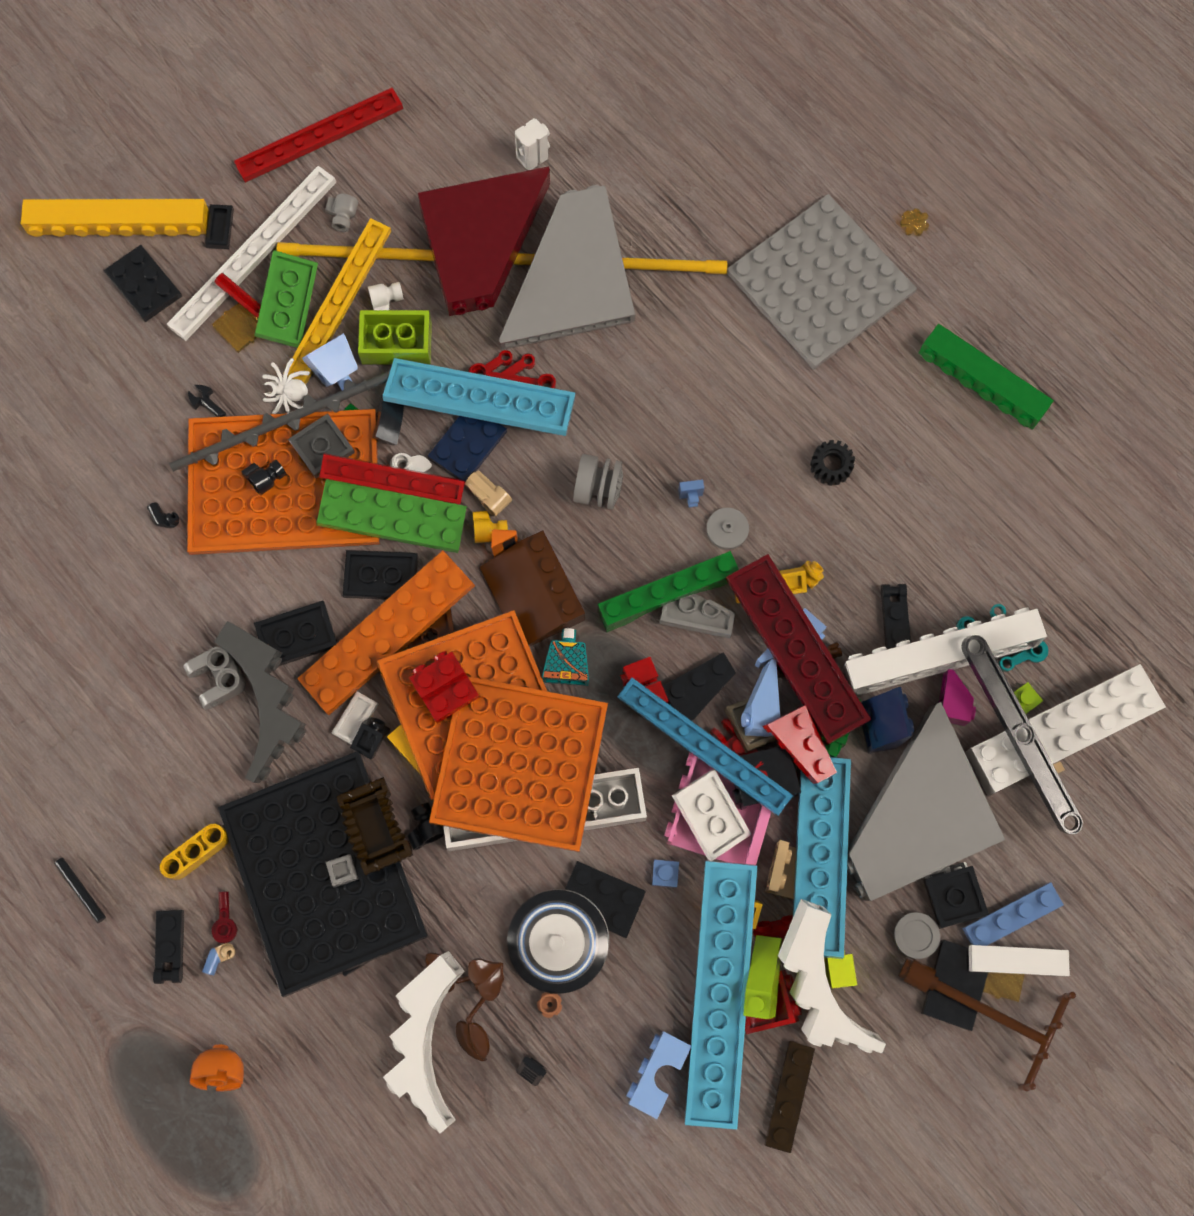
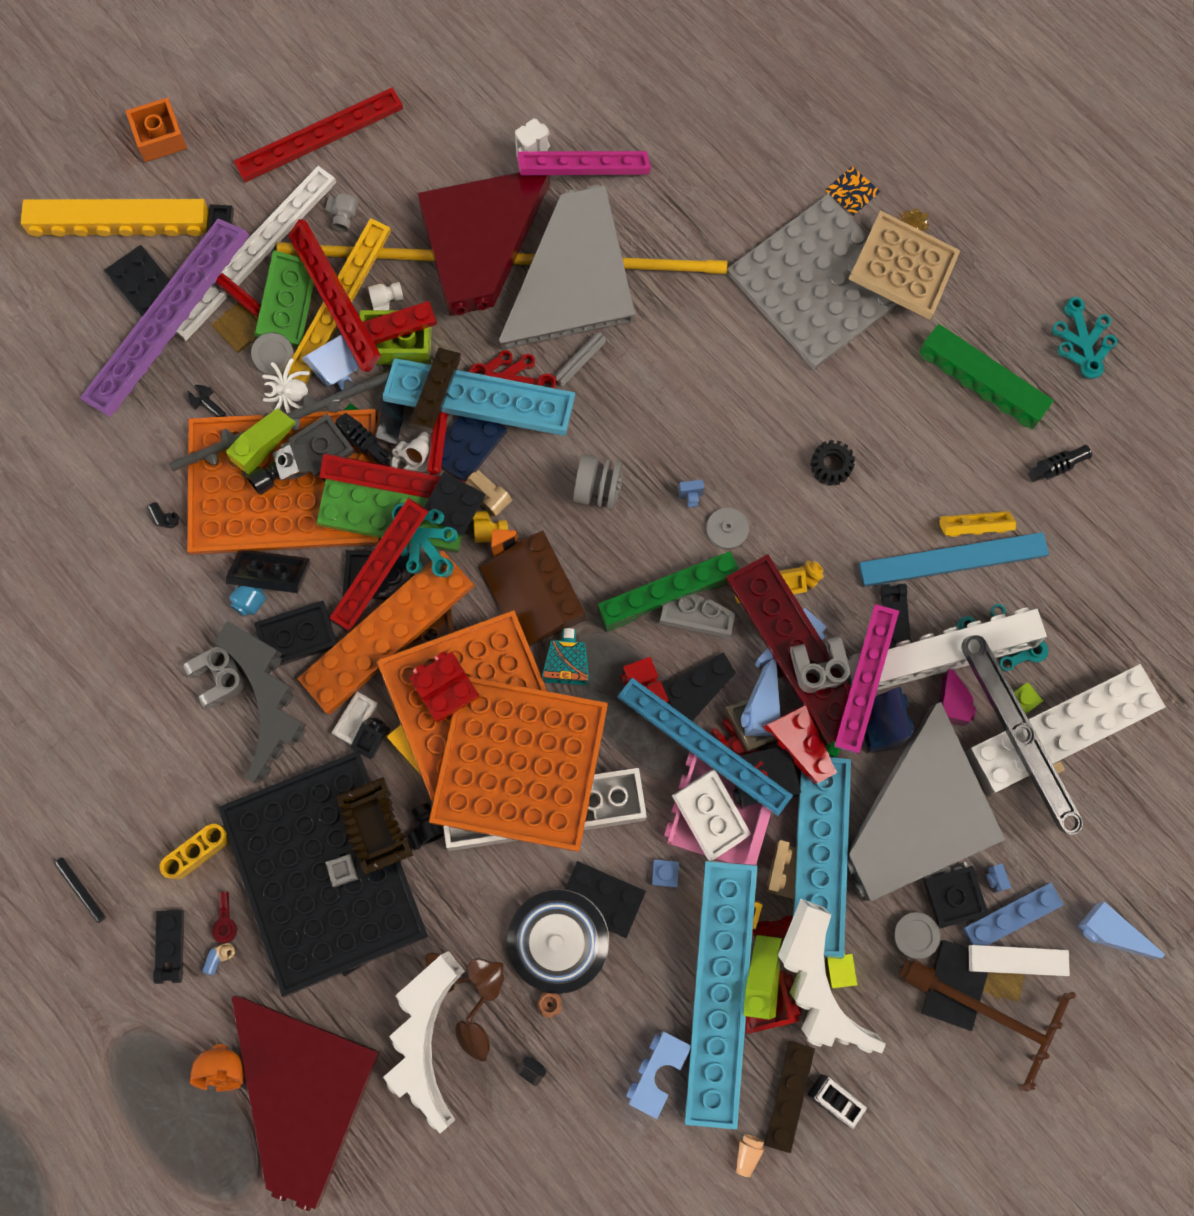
(156, 129): none -> orange brick
(164, 317): none -> medium lavender plate
(247, 600): none -> dark azure head
(259, 440): none -> lime slope
(268, 571): none -> black tile
(271, 348): none -> light grey piece
(292, 461): none -> dark grey brick
(301, 1097): none -> dark red slope
(334, 296): none -> red plate
(362, 438): none -> black hinge
(379, 564): none -> red plate
(401, 322): none -> red plate
(416, 451): none -> white piece
(420, 539): none -> teal plant
(435, 390): none -> dark brown plate
(437, 445): none -> red axle
(456, 501): none -> black plate
(580, 359): none -> light grey axle
(583, 162): none -> dark pink plate
(749, 1153): none -> light nougat cone
(821, 1097): none -> slope
(822, 671): none -> light grey piece
(852, 190): none -> sticker
(866, 679): none -> dark pink plate
(904, 265): none -> tan plate
(953, 559): none -> dark azure tile
(977, 523): none -> yellow plate
(998, 878): none -> medium blue plate
(1059, 463): none -> black hinge
(1084, 340): none -> teal plant
(1112, 930): none -> light blue slope

